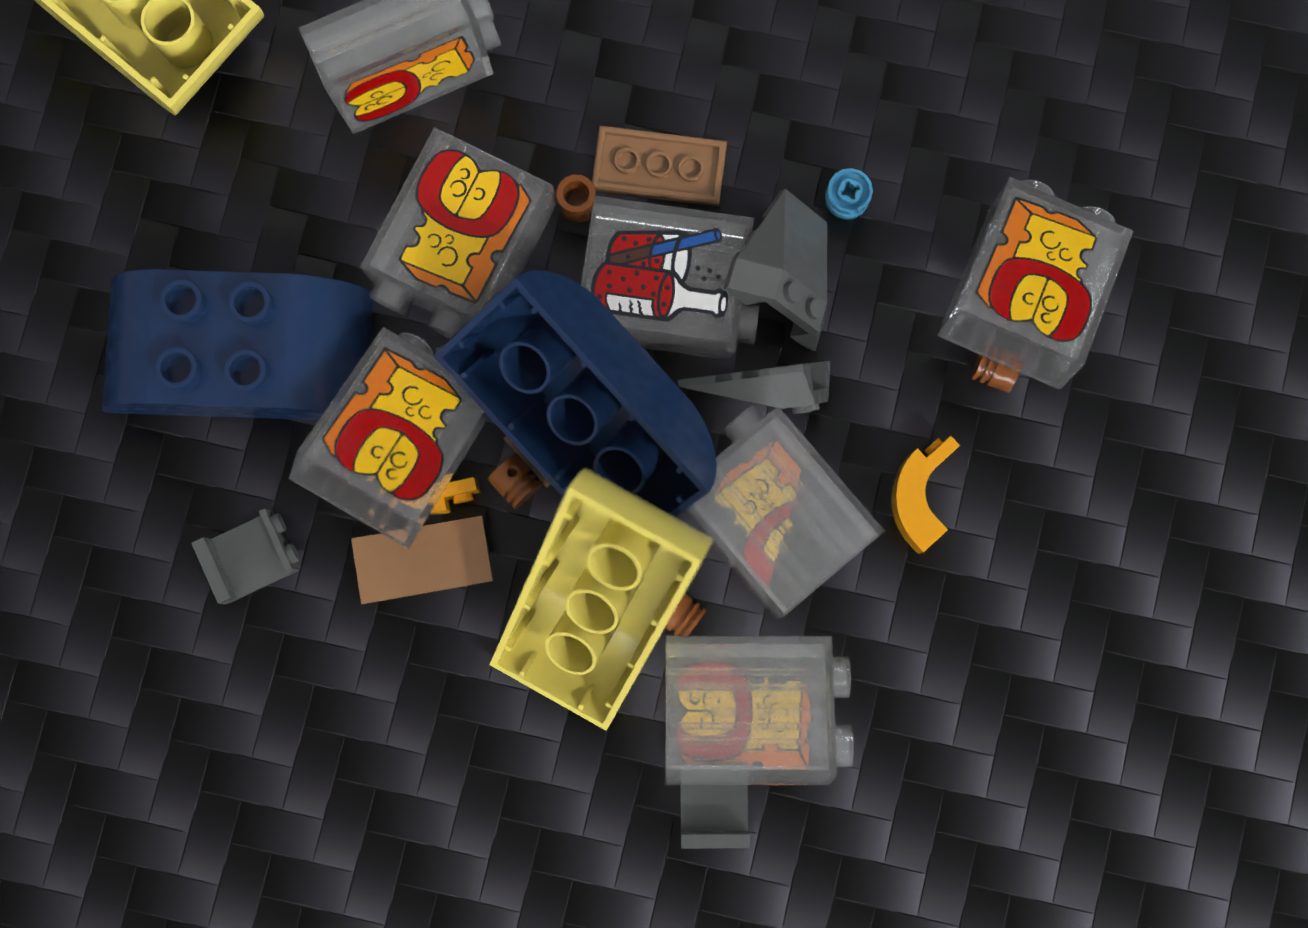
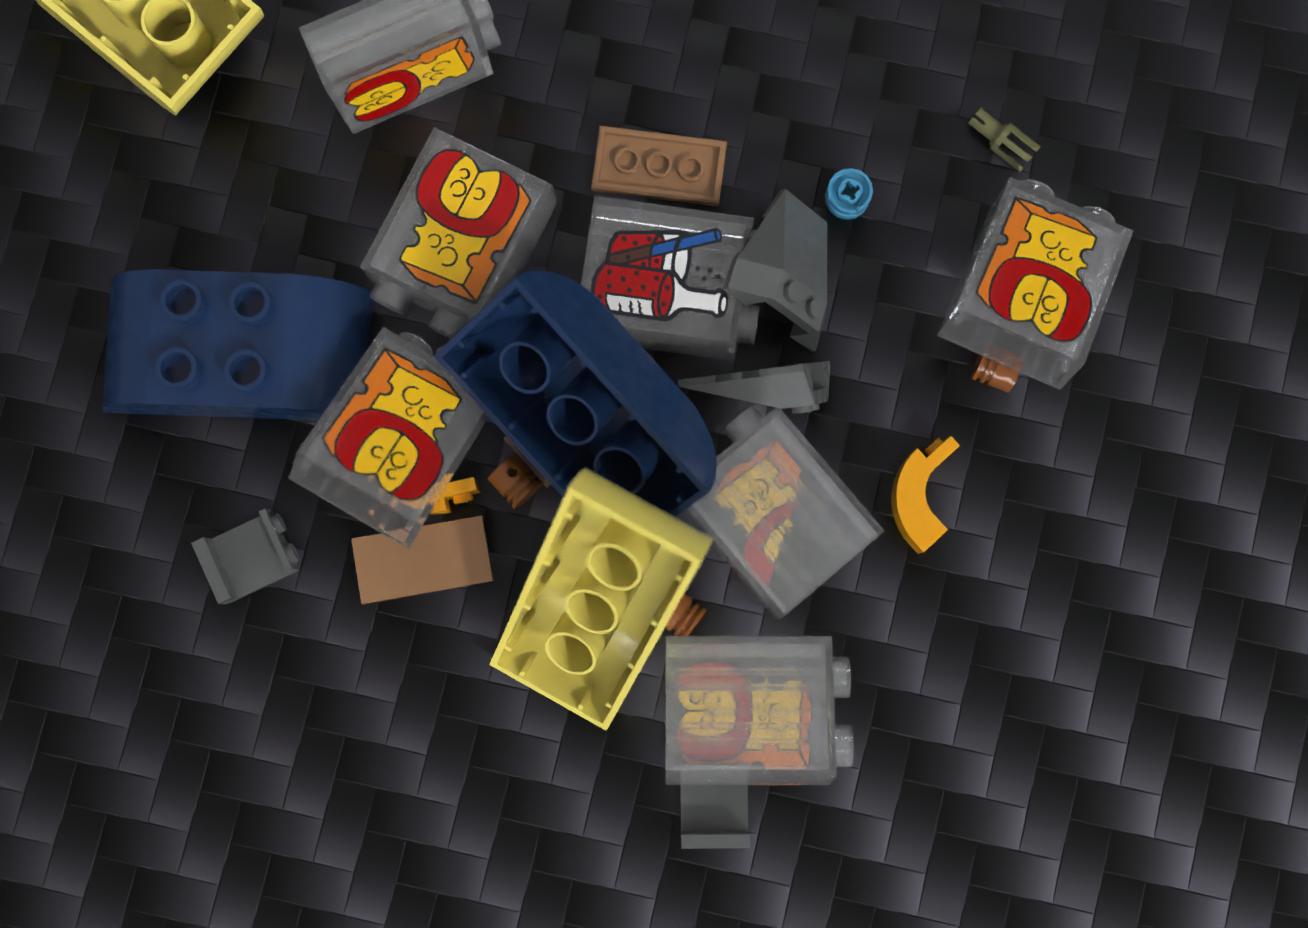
(576, 198): dark orange piece -> none
(999, 135): none -> olive arm

